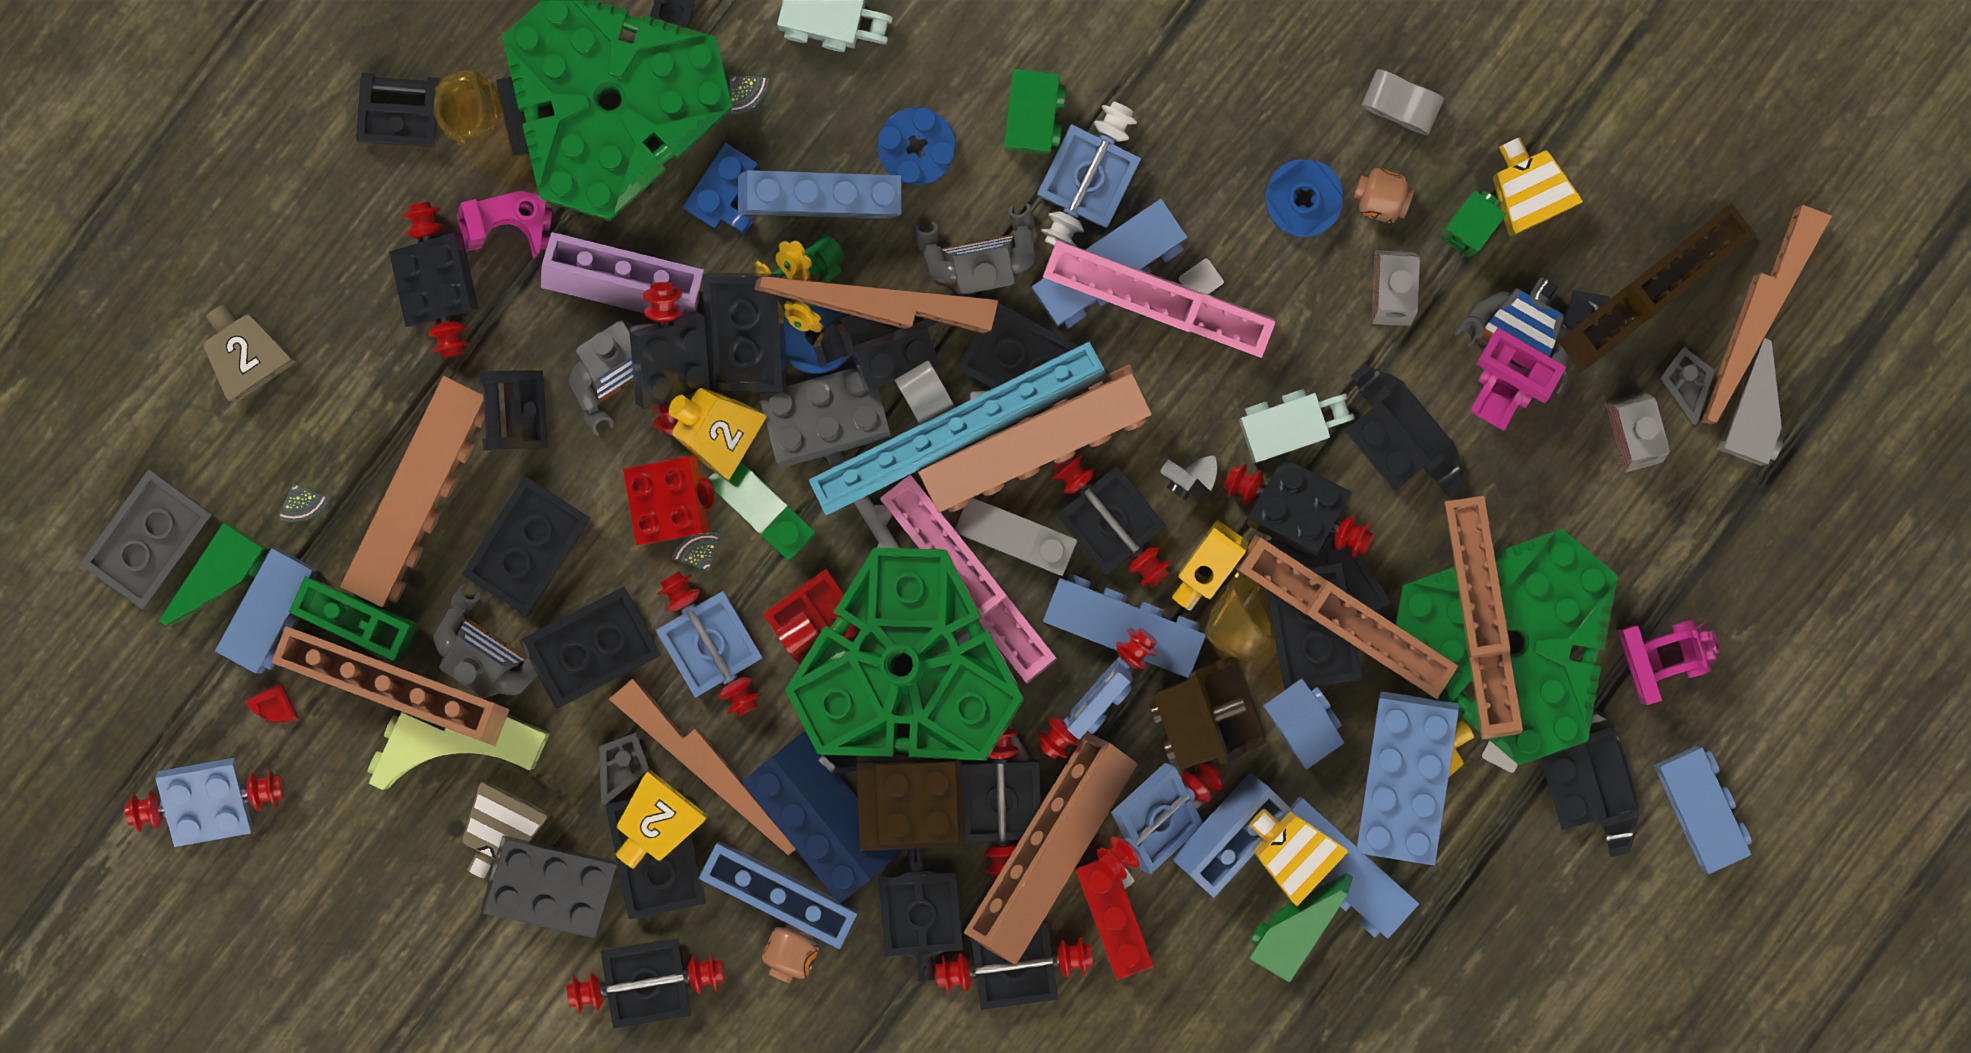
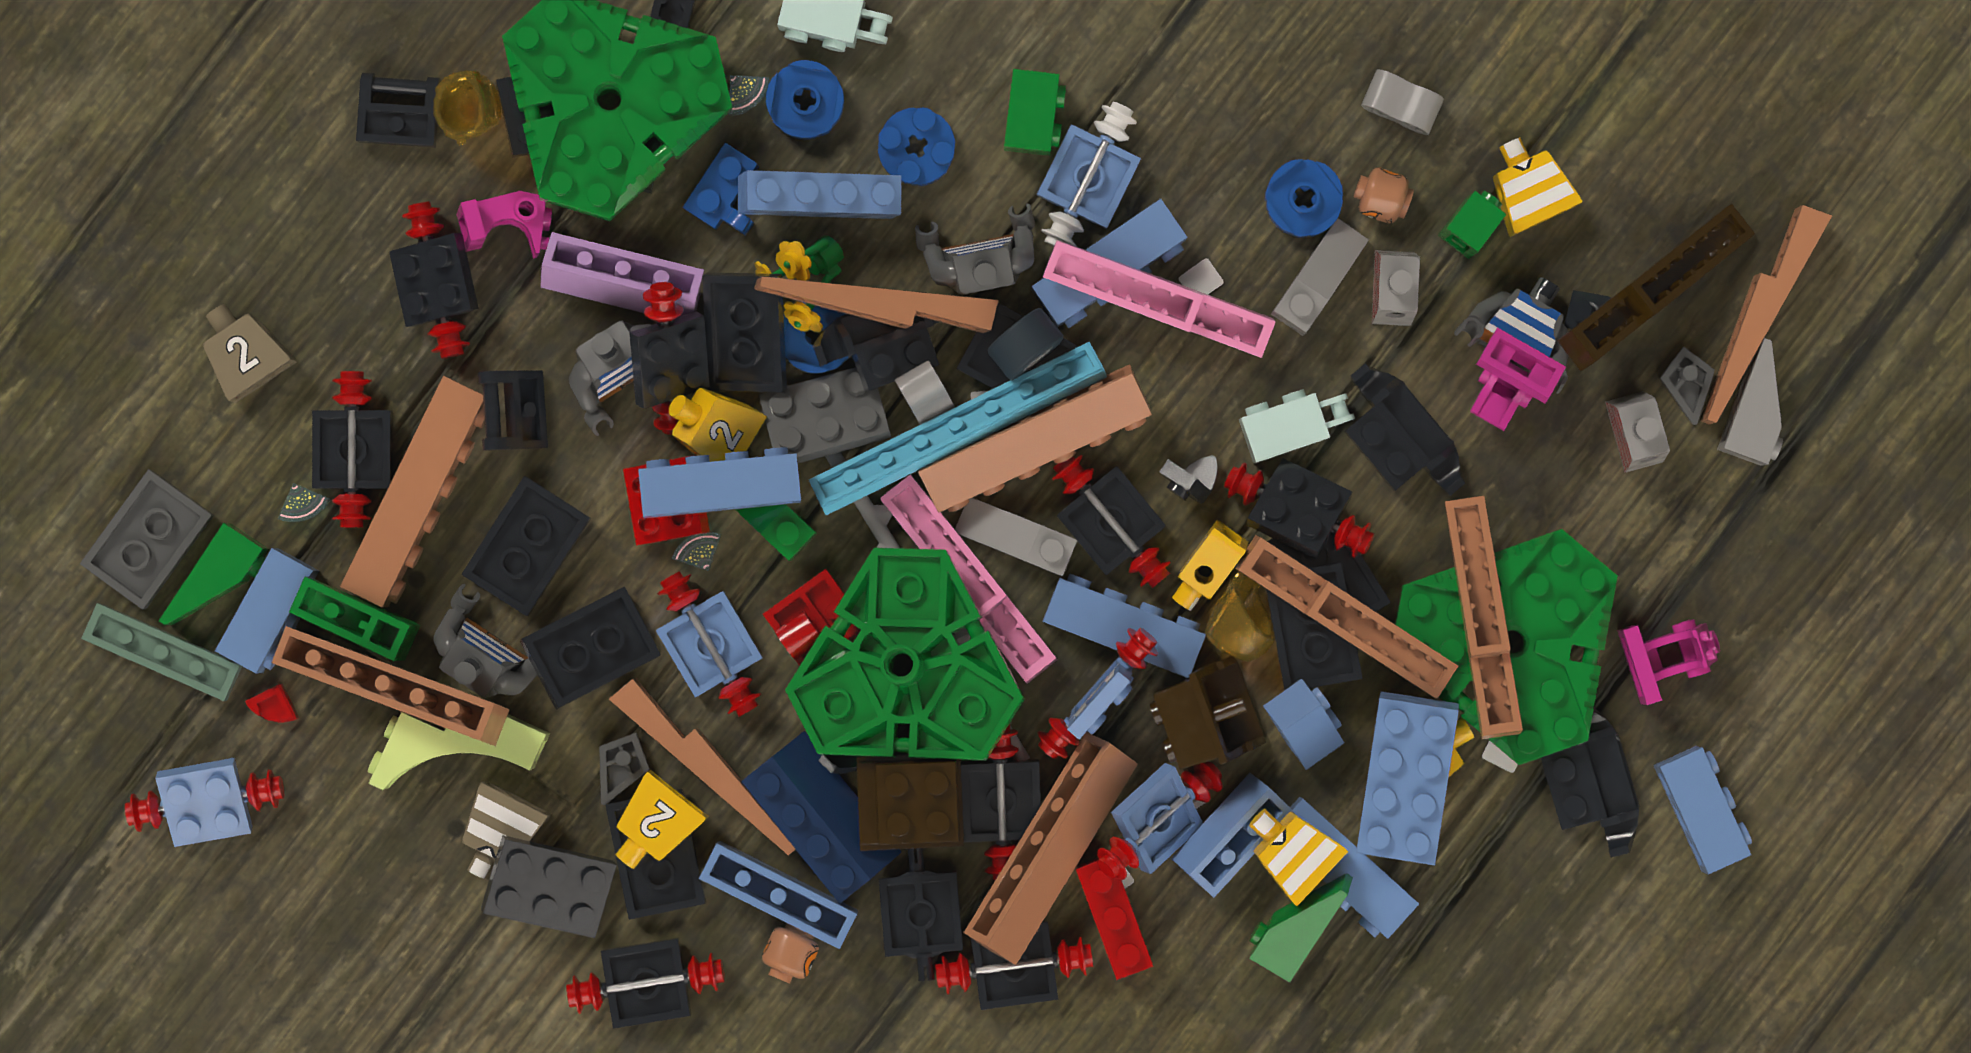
(161, 651): none -> sand green plate
(352, 449): none -> black plate
(719, 484): none -> medium blue brick
(790, 83): none -> blue plate
(1025, 344): none -> black wheel
(1320, 277): none -> light grey slope

